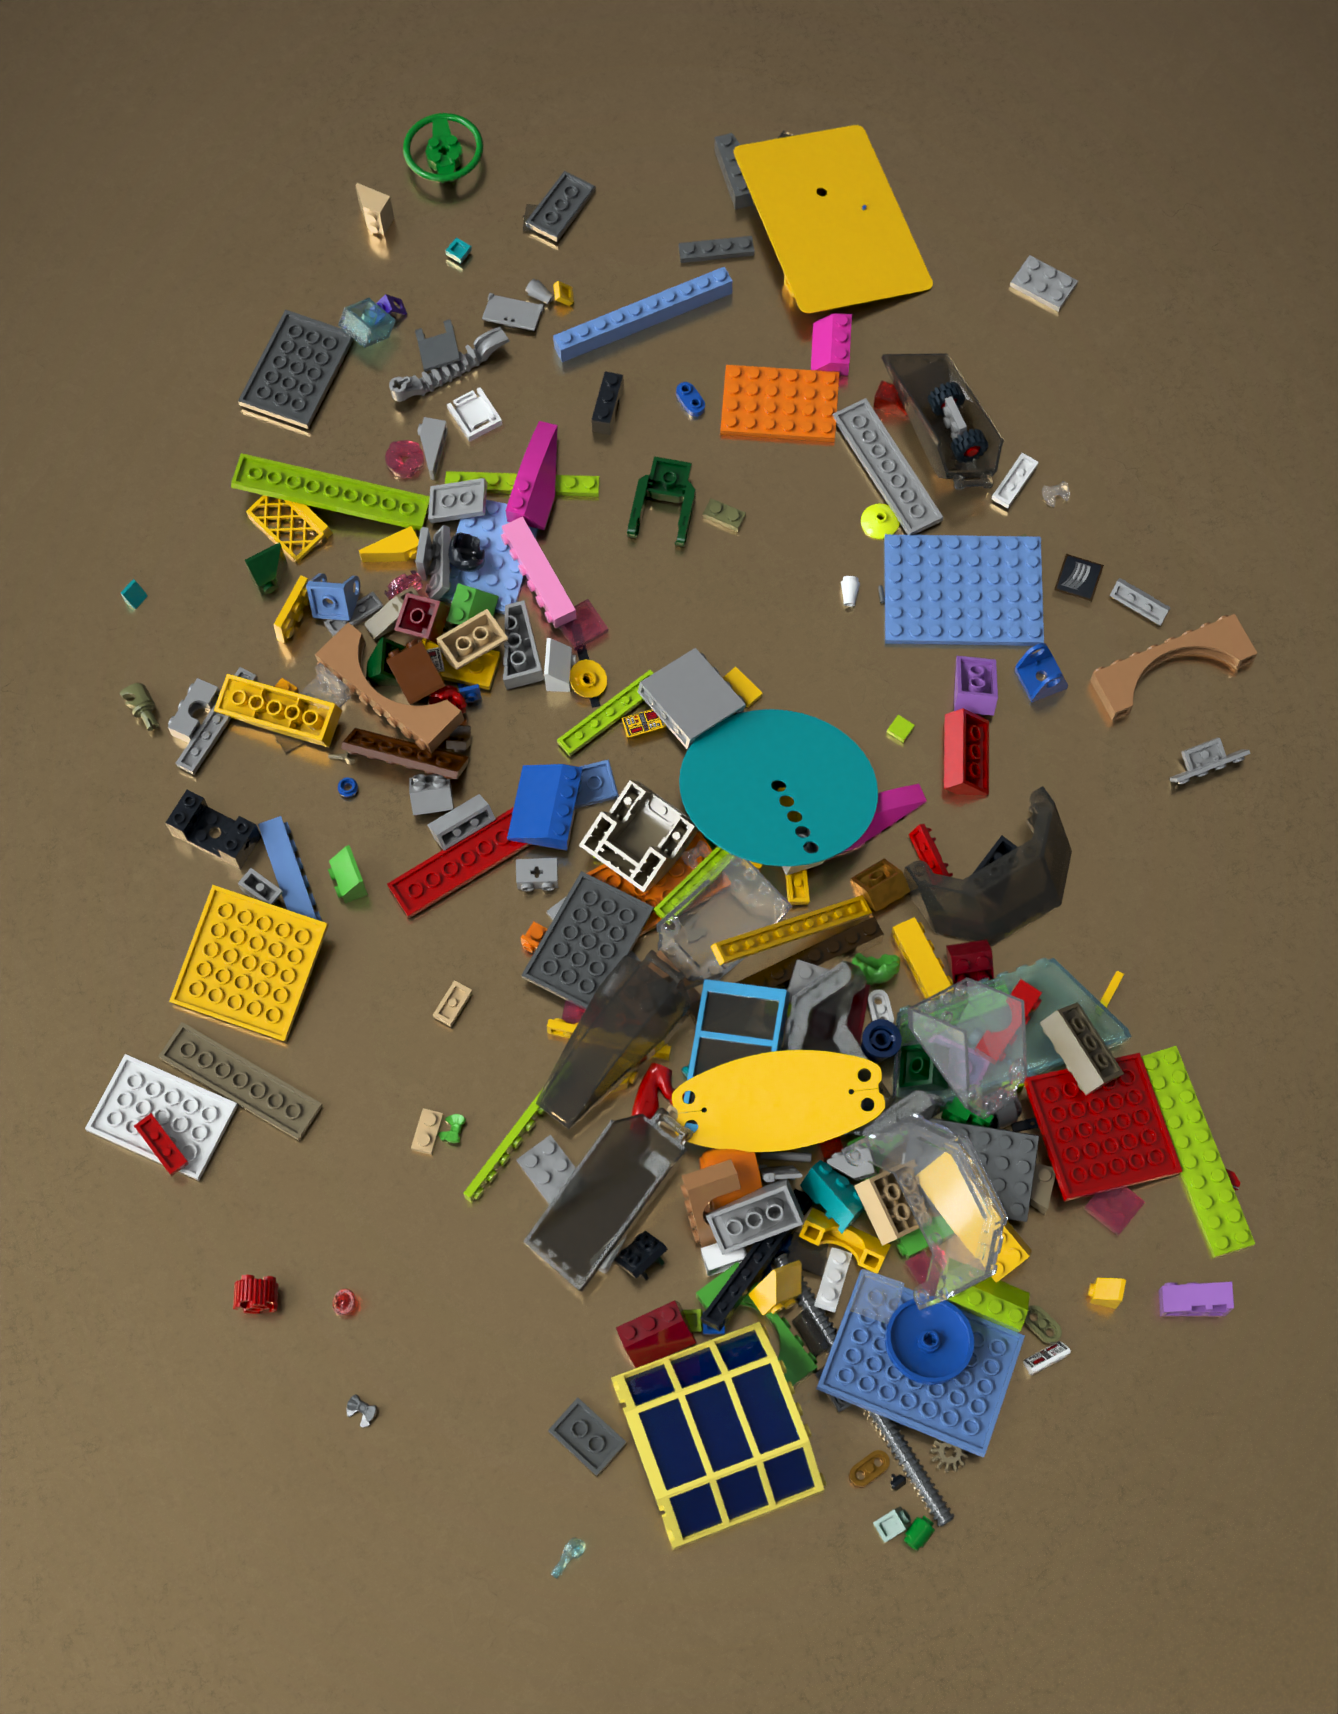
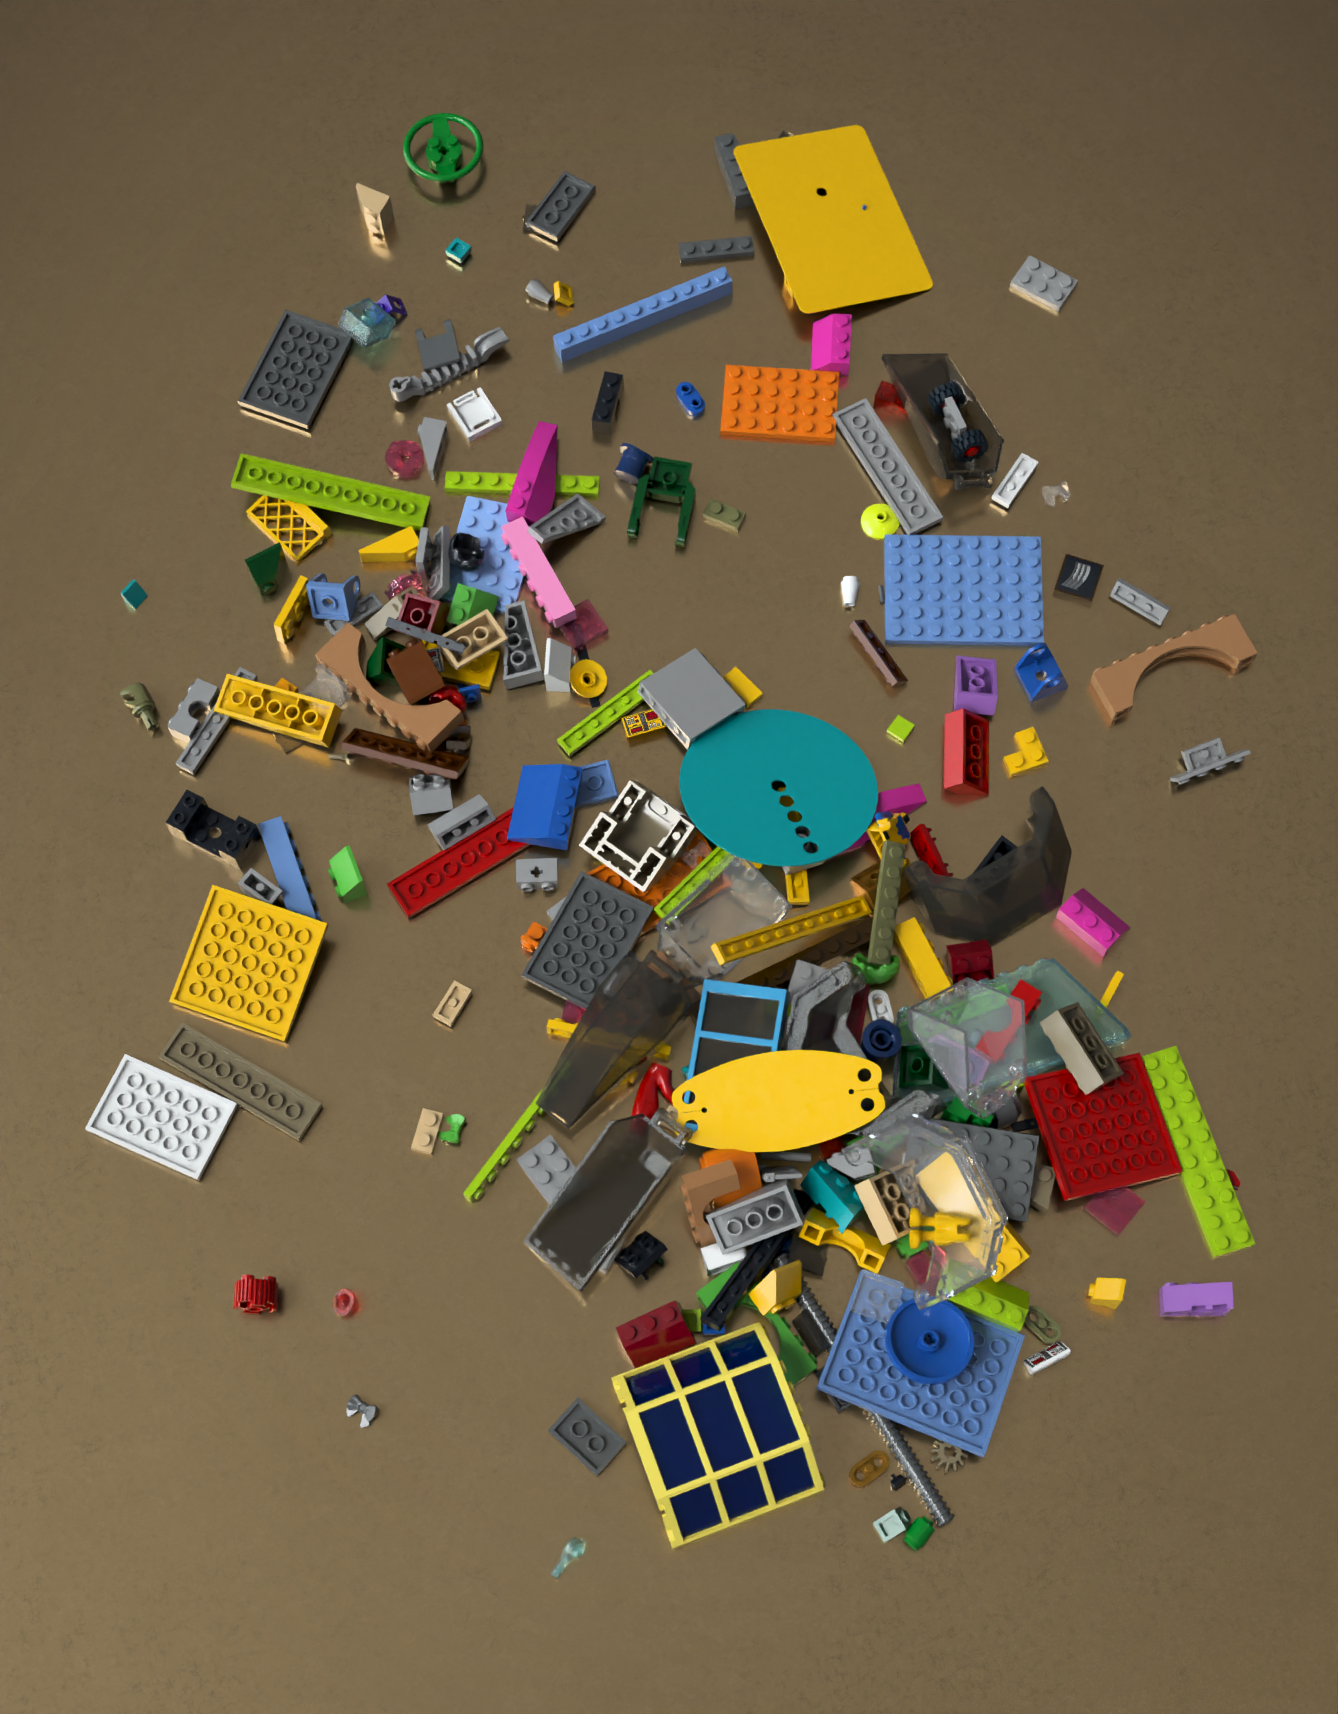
(161, 1144): red plate -> none
(347, 782): blue plate -> none
(428, 636): none -> piece
(457, 500): light grey plate -> none
(523, 313): light grey door -> none
(566, 519): none -> light grey wing
(632, 463): none -> dark blue piece
(833, 1279): white plate -> none
(879, 654): none -> reddish brown plate
(886, 903): none -> olive plate
(889, 827): none -> torso
(944, 1232): none -> yellow piece
(1030, 754): none -> yellow plate
(1092, 921): none -> dark pink slope

